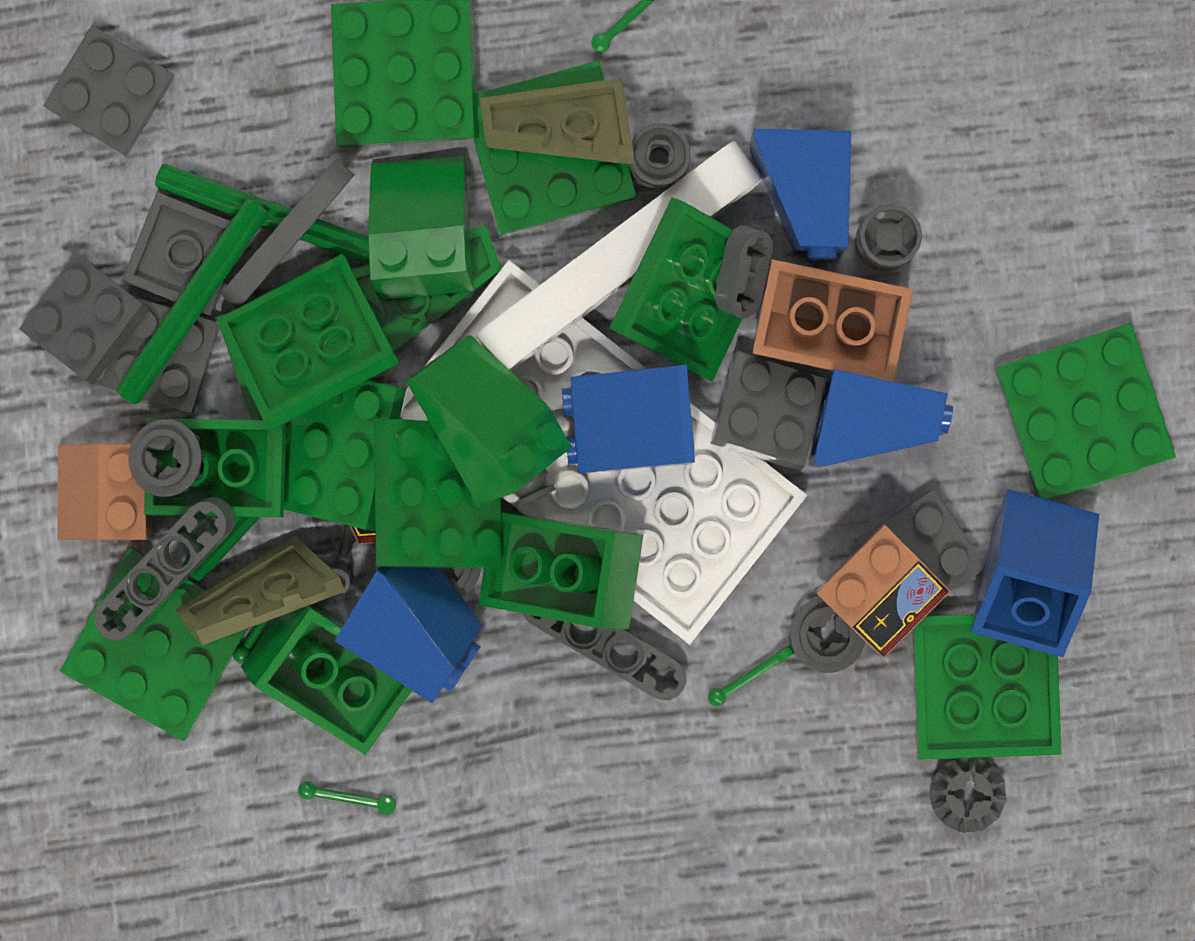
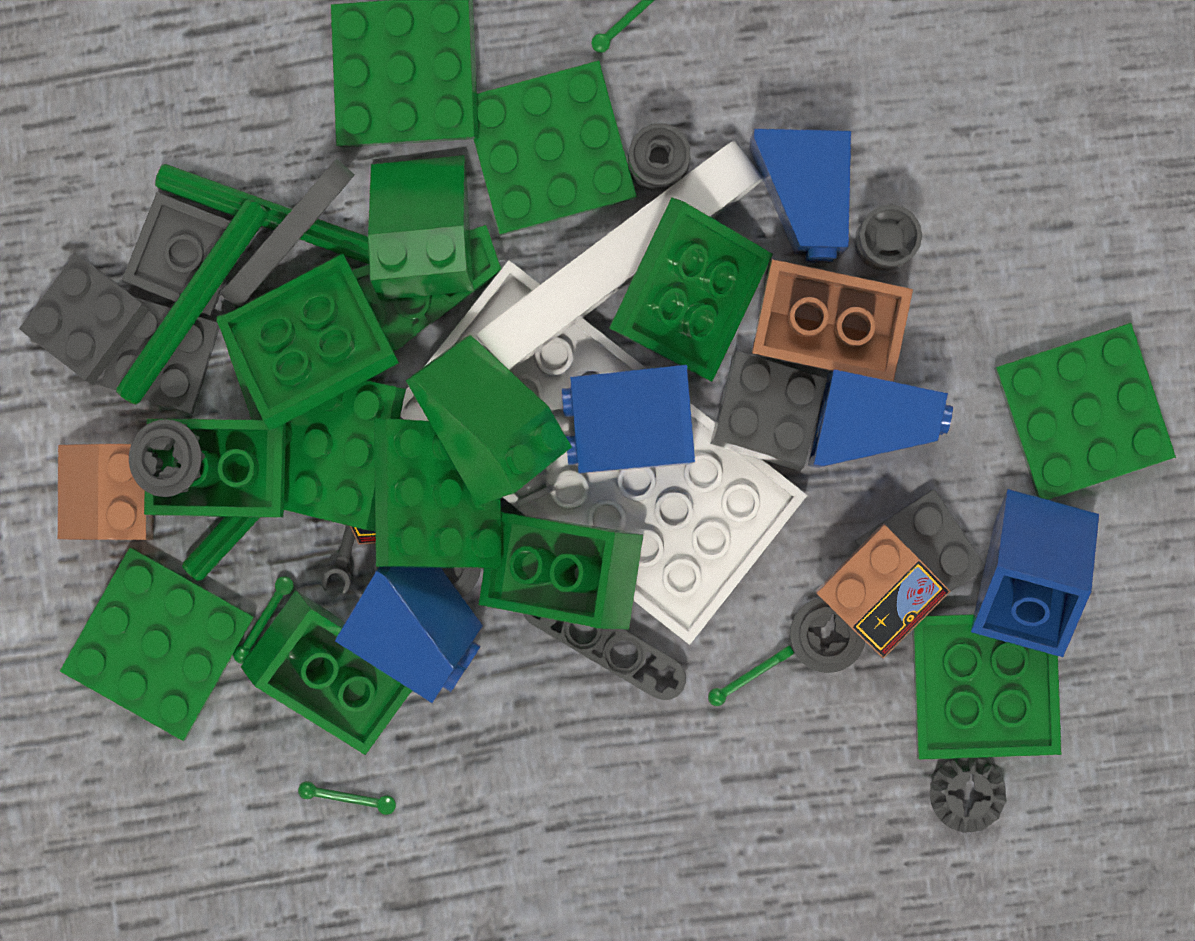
(109, 90): dark grey plate -> none
(166, 571): dark grey beam -> none
(261, 591): olive wing -> none
(562, 121): olive wing -> none
(744, 271): dark grey beam -> none

